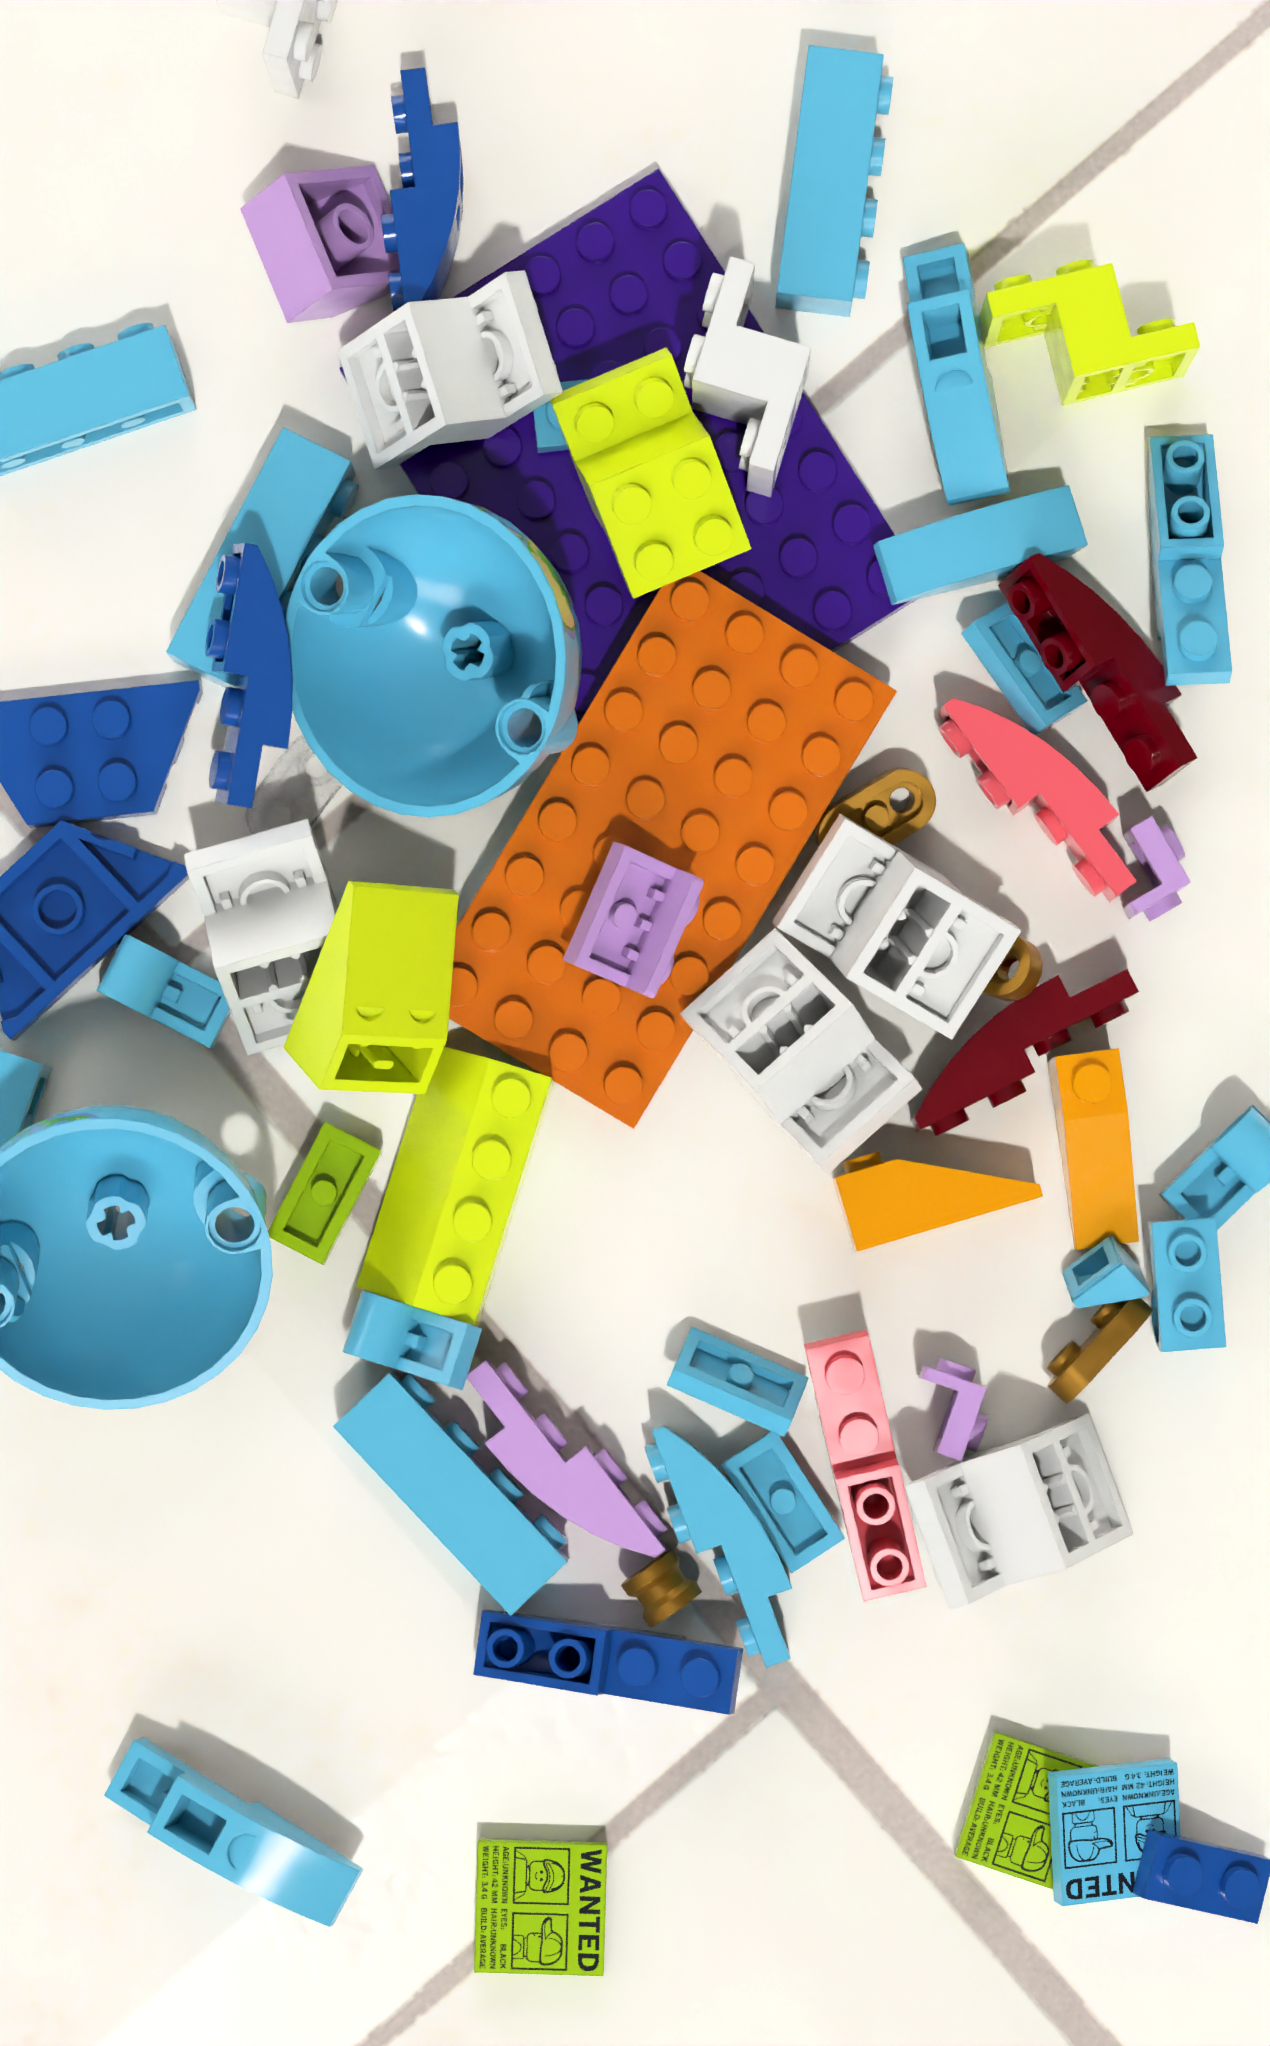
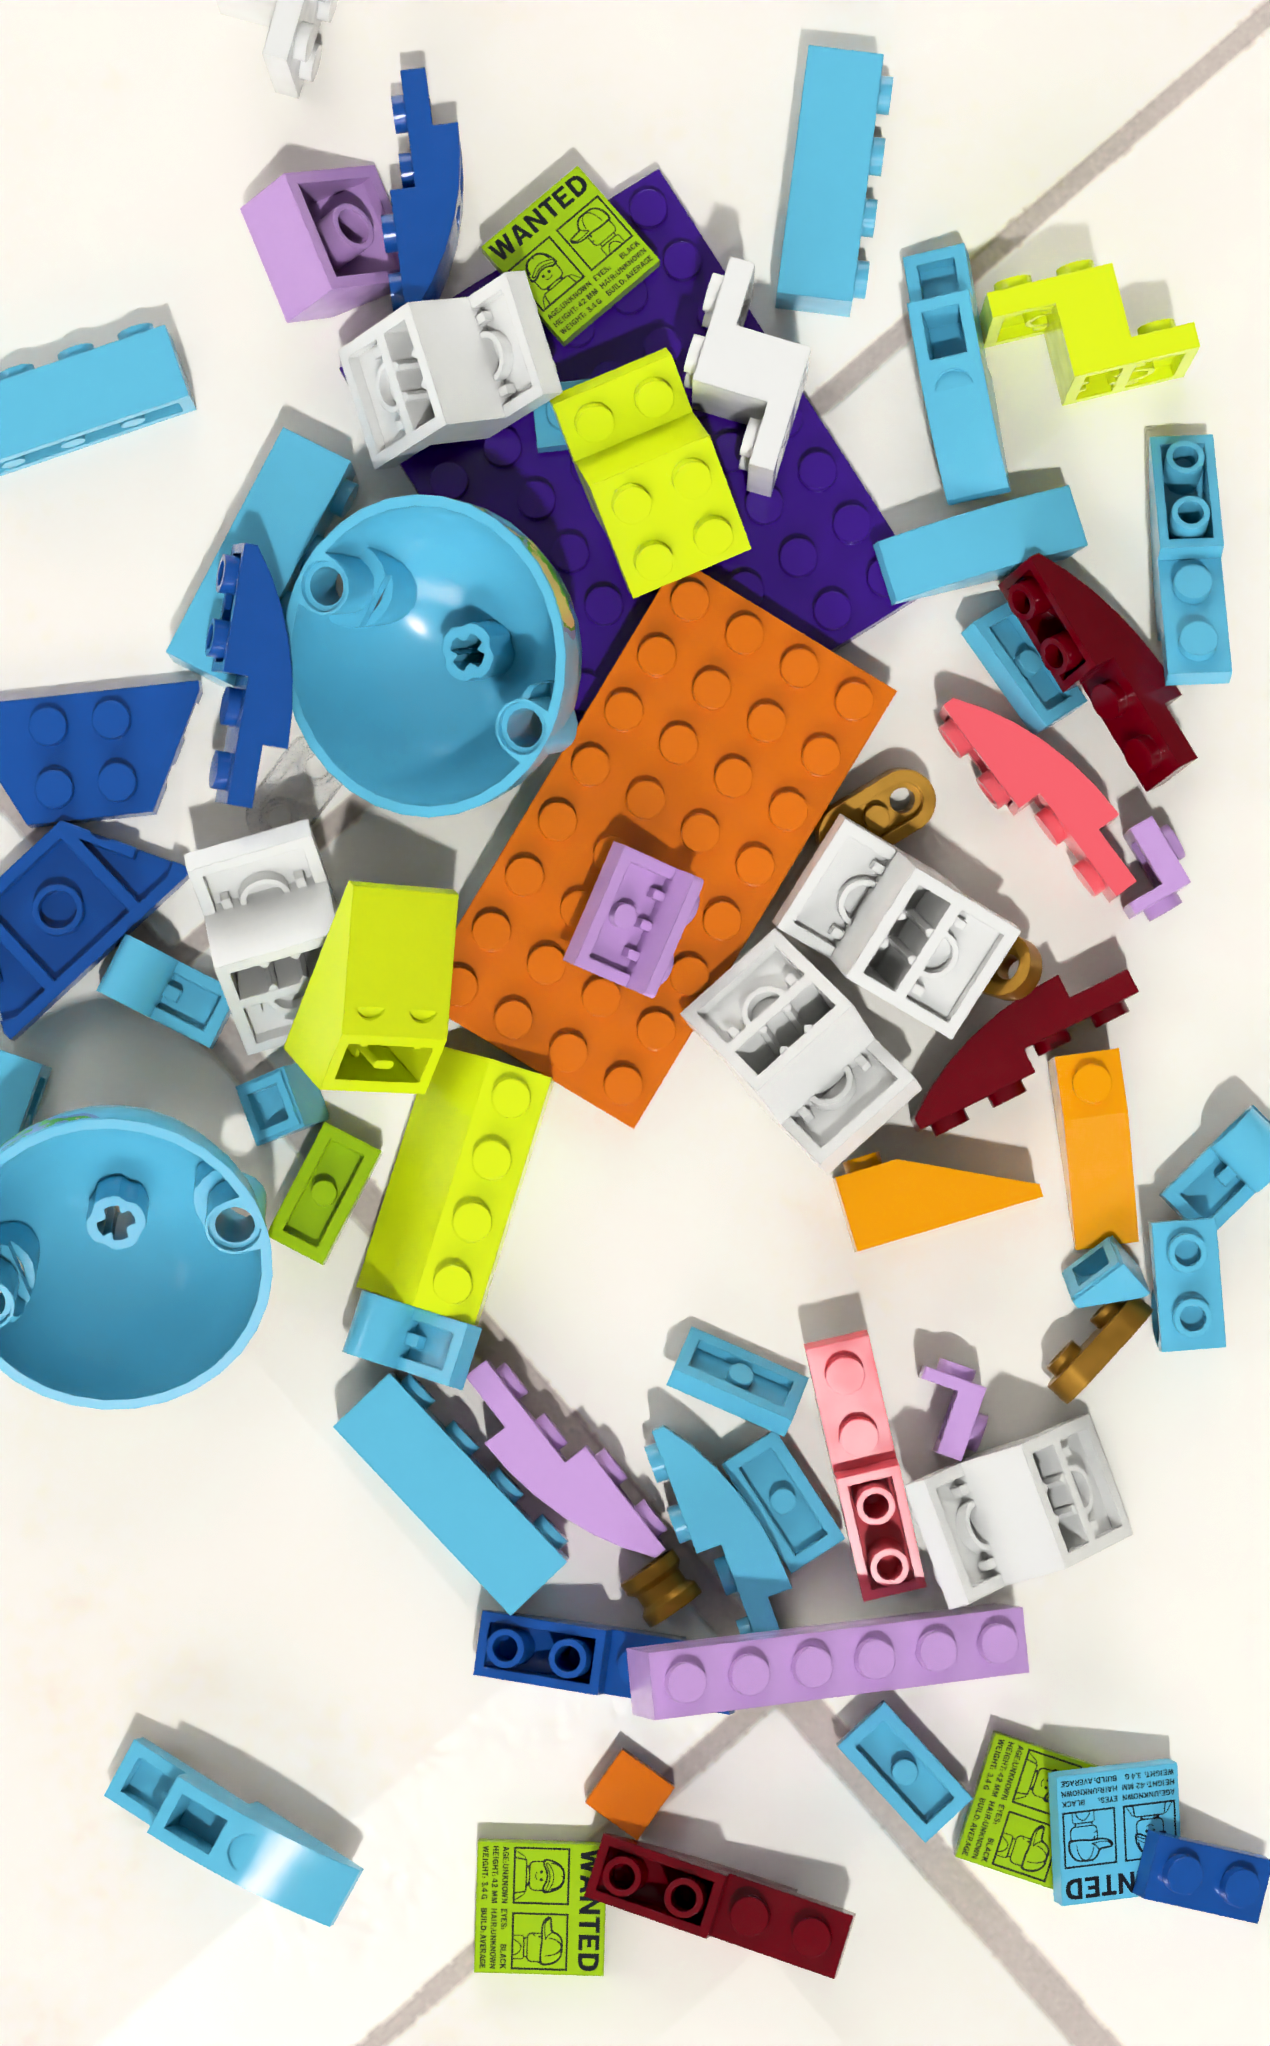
(281, 1103): none -> medium azure slope
(573, 253): none -> lime tile
(630, 1793): none -> orange tile
(720, 1903): none -> dark red slope
(826, 1661): none -> lavender brick
(904, 1771): none -> medium azure plate

